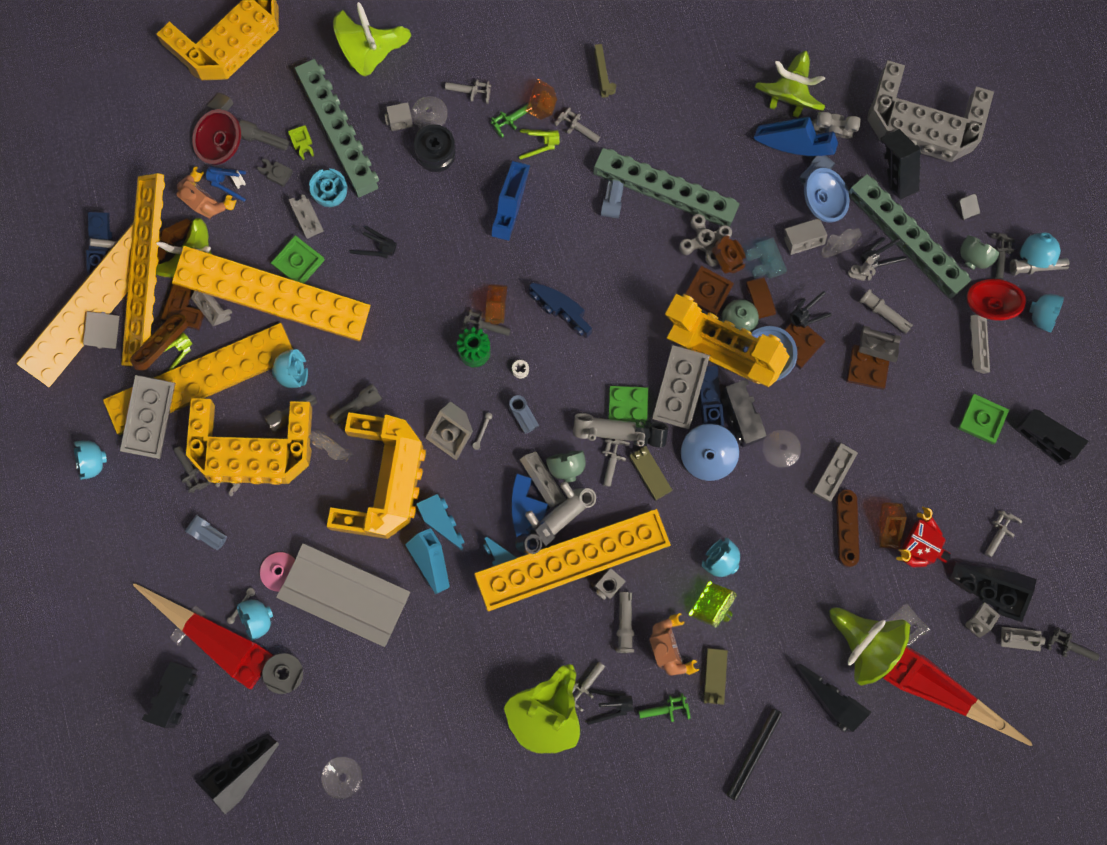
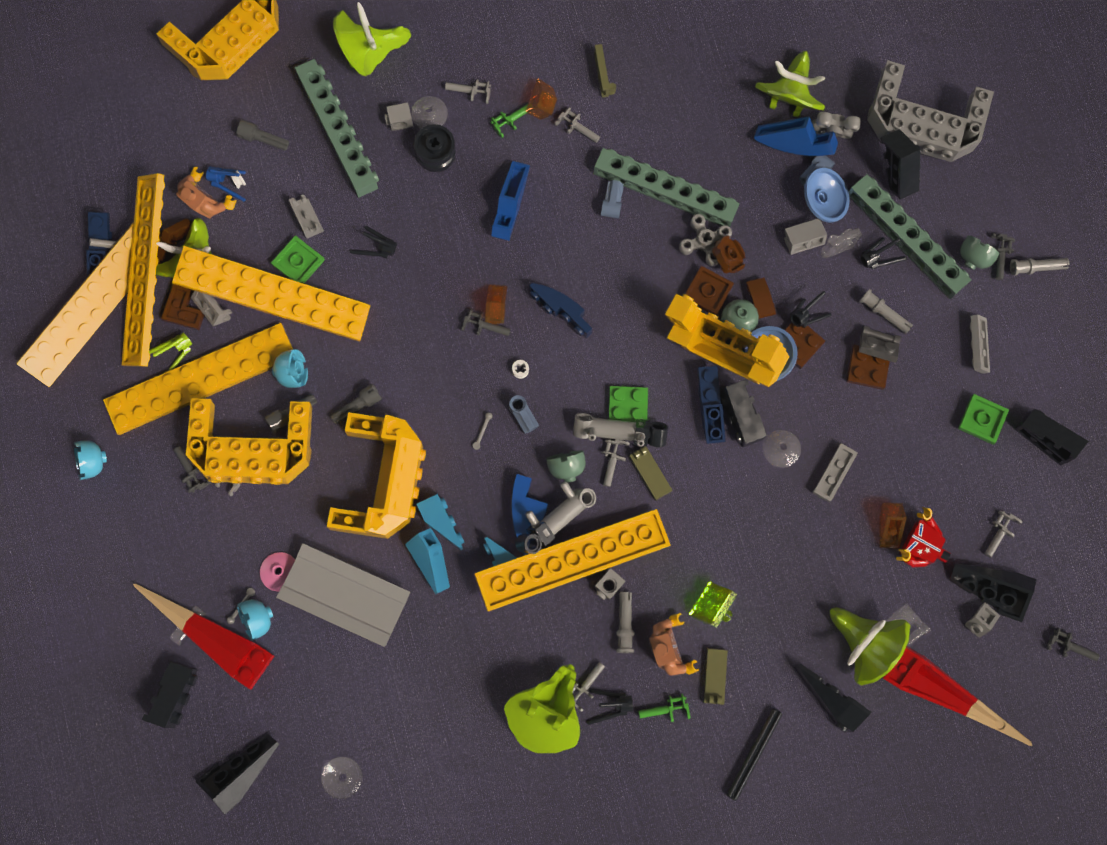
(101, 330): light grey piece -> none
(147, 416): light grey plate -> none
(159, 342): reddish brown plate -> none
(203, 531): sand blue piece -> none
(216, 137): dark red dish -> none
(220, 102): dark grey slope -> none
(276, 173): dark grey plate -> none
(287, 684): dark grey plate -> none
(301, 140): lime plate -> none
(328, 187): medium azure cylinder -> none
(334, 450): clear plate -> none
(450, 430): light grey slope -> none
(473, 356): green gear -> none
(543, 479): light grey plate -> none
(550, 138): lime plant -> none
(681, 386): light grey plate -> none
(708, 439): medium blue dish -> none
(722, 558): medium azure cylinder -> none
(770, 258): clear light blue plate -> none
(847, 528): reddish brown plate -> none
(860, 272): light grey piece -> none
(968, 206): slope -> none
(996, 299): red dish -> none
(1021, 639): light grey hinge -> none
(1041, 250): medium azure cylinder -> none
(1046, 311): medium azure cylinder -> none

